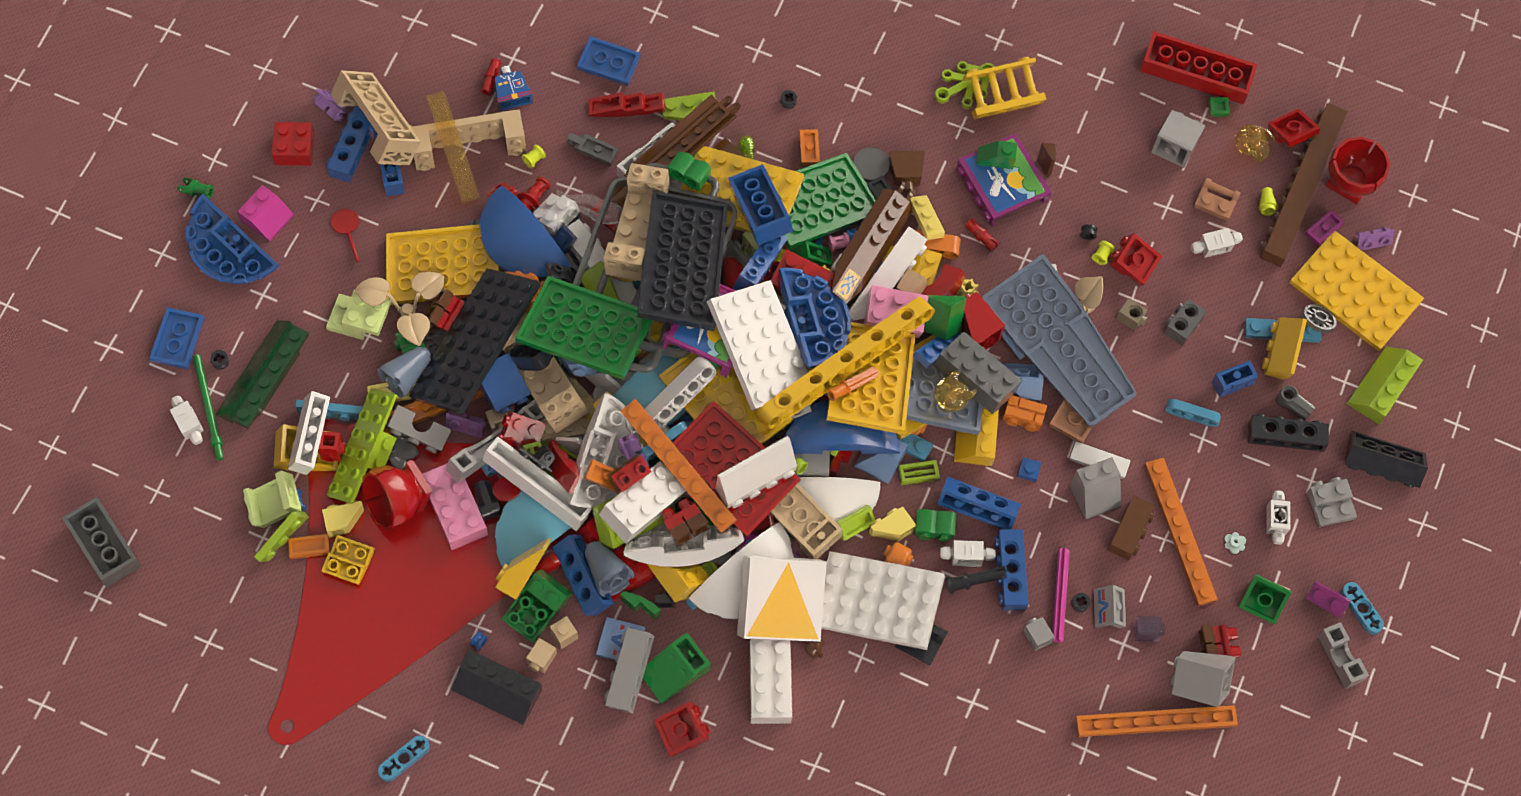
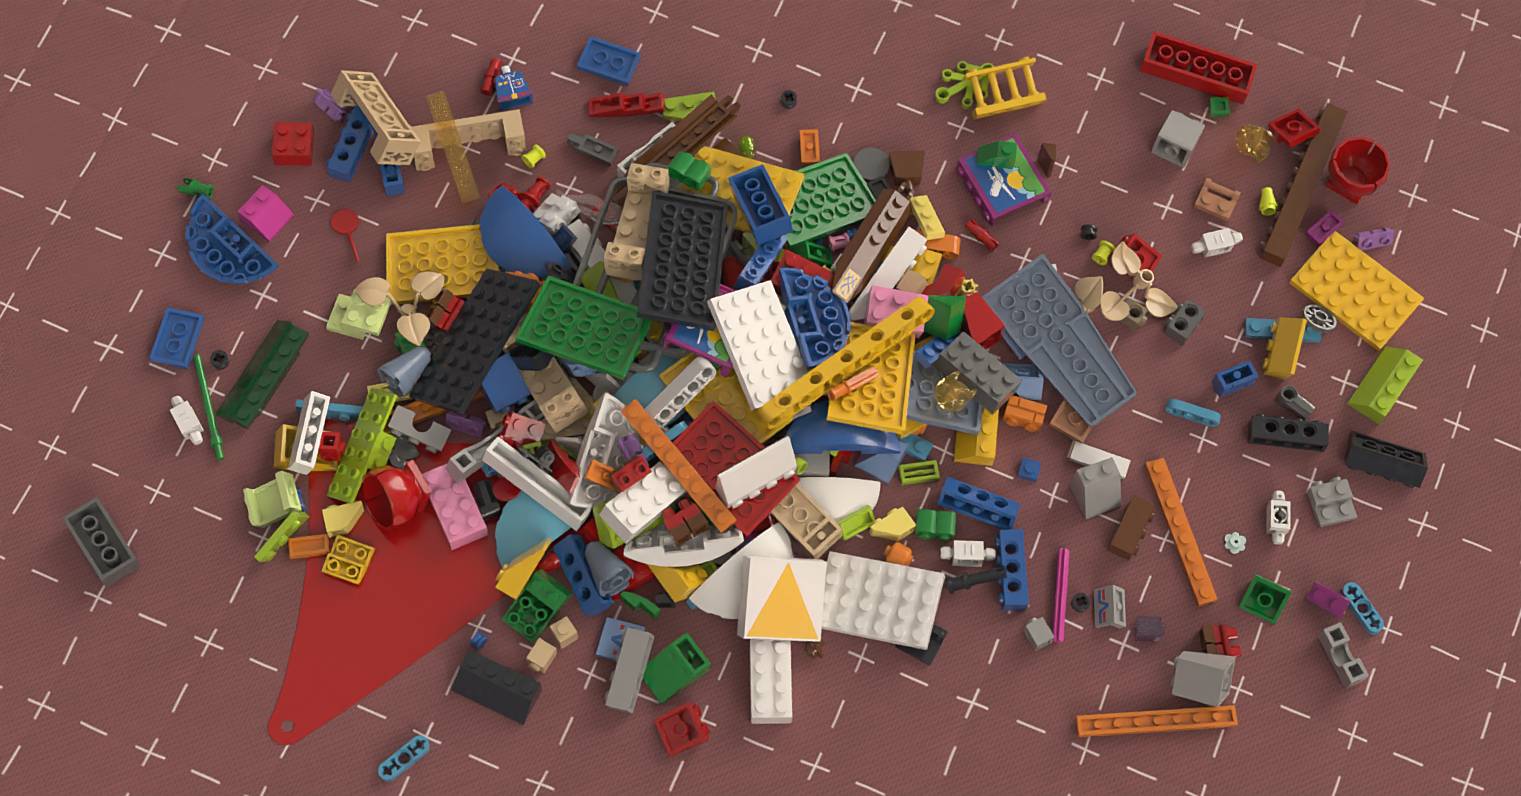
(1114, 307): none -> tan plant

